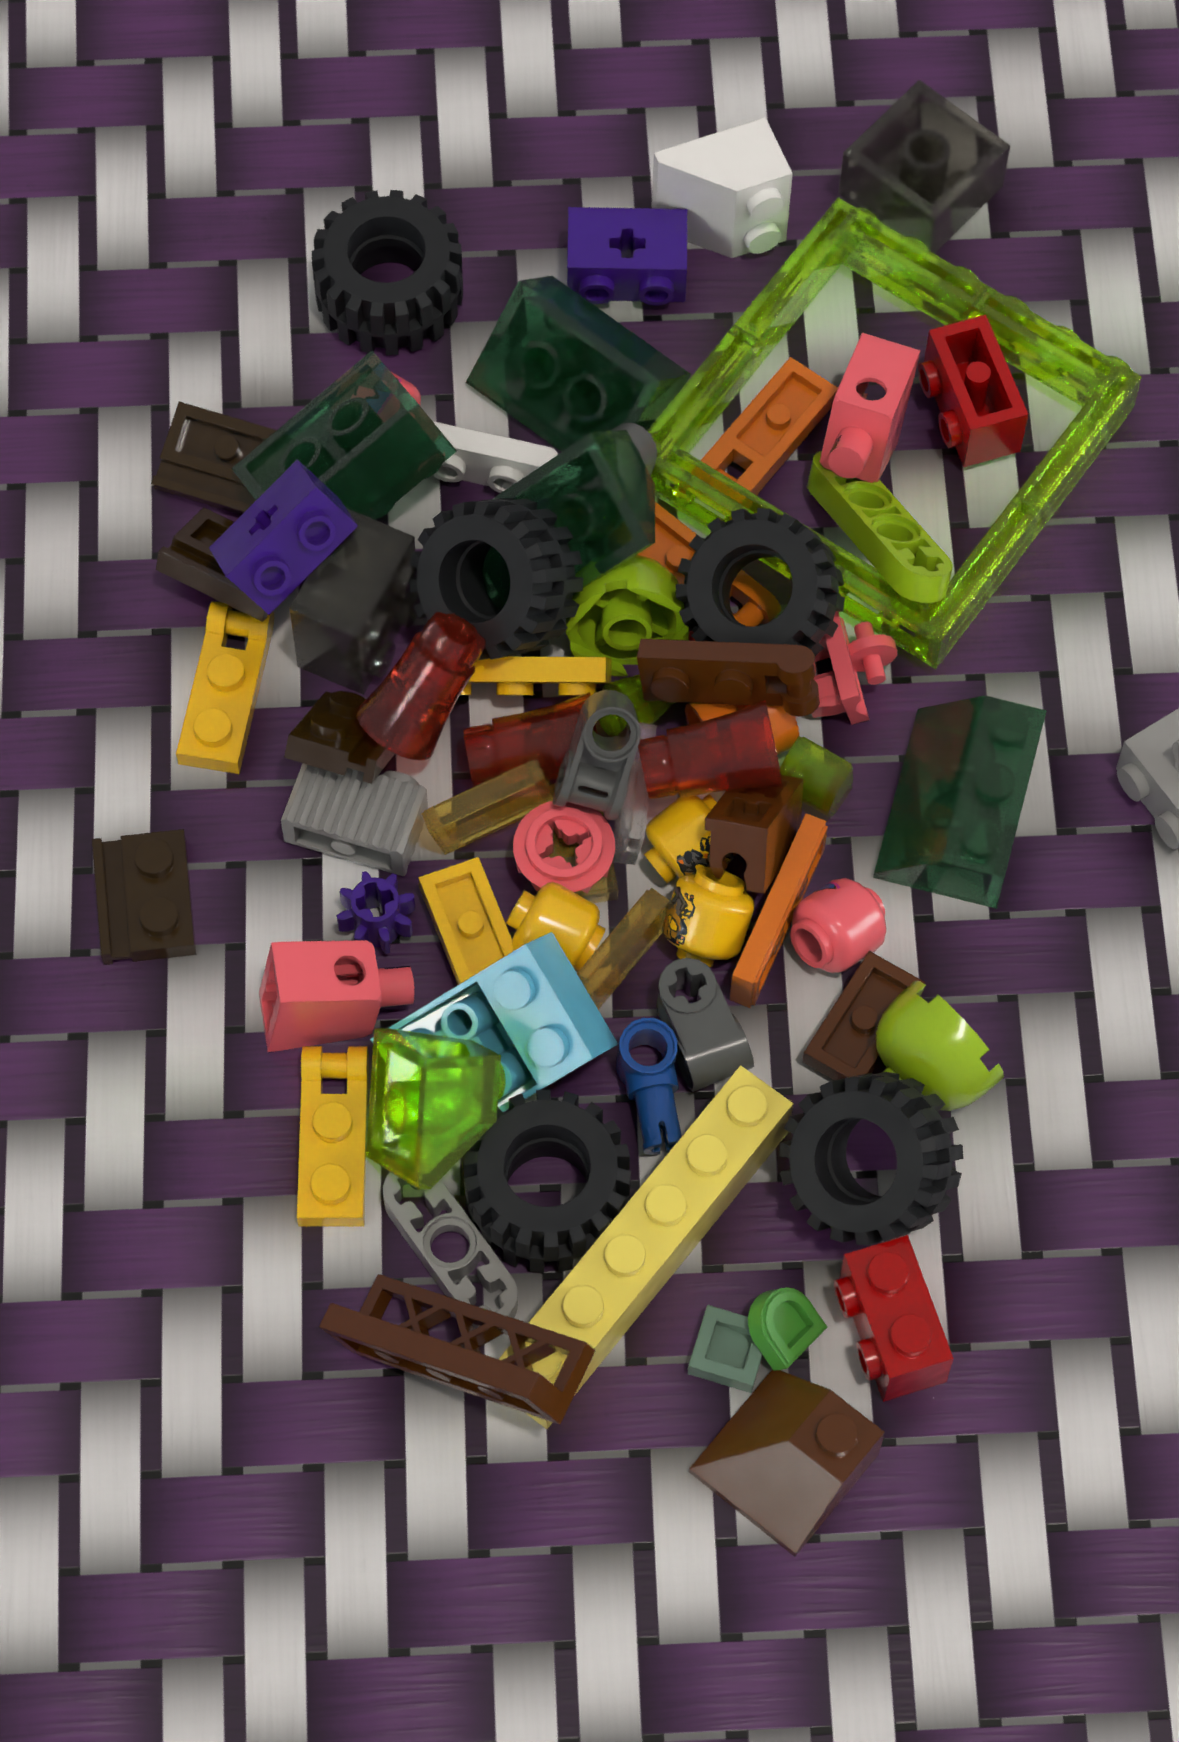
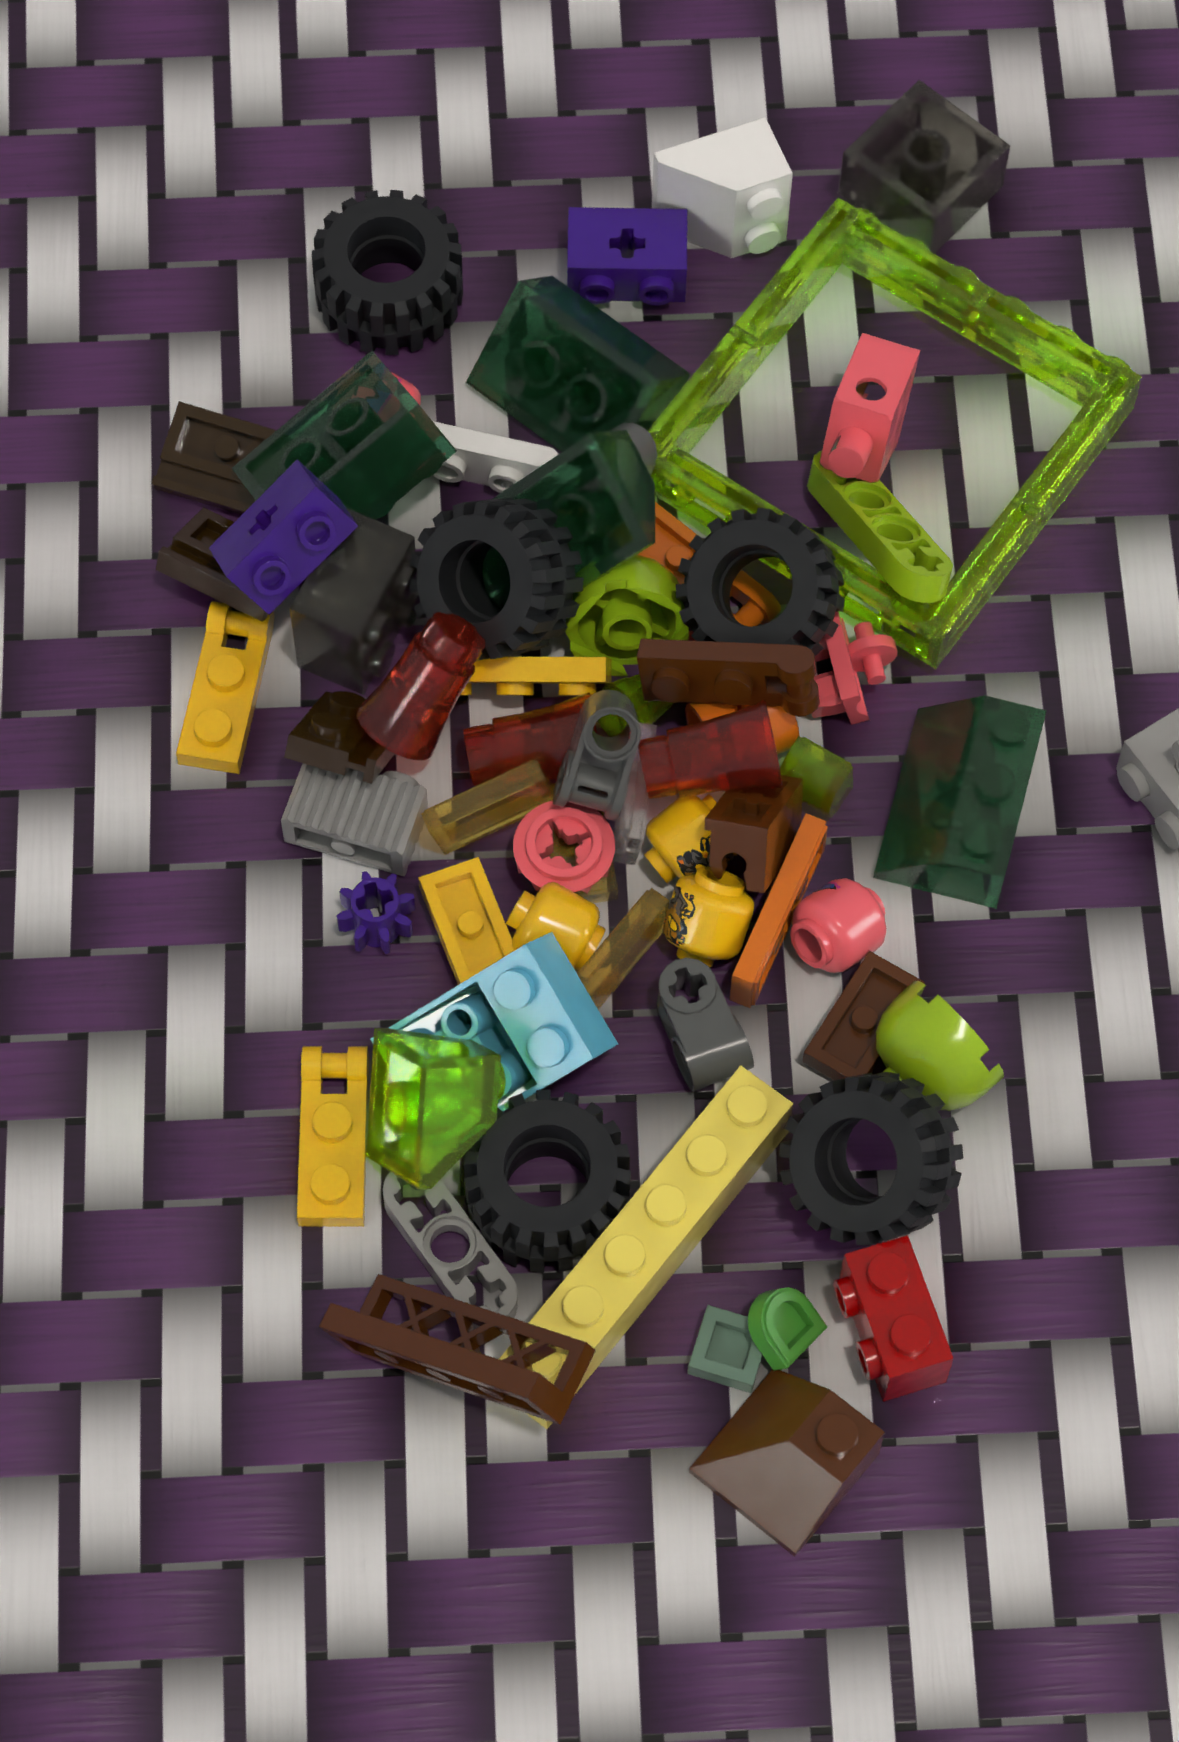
(144, 897): dark brown plate -> none
(326, 992): coral torso -> none
(651, 1085): blue pin -> none
(773, 425): orange plate -> none
(974, 391): red brick -> none

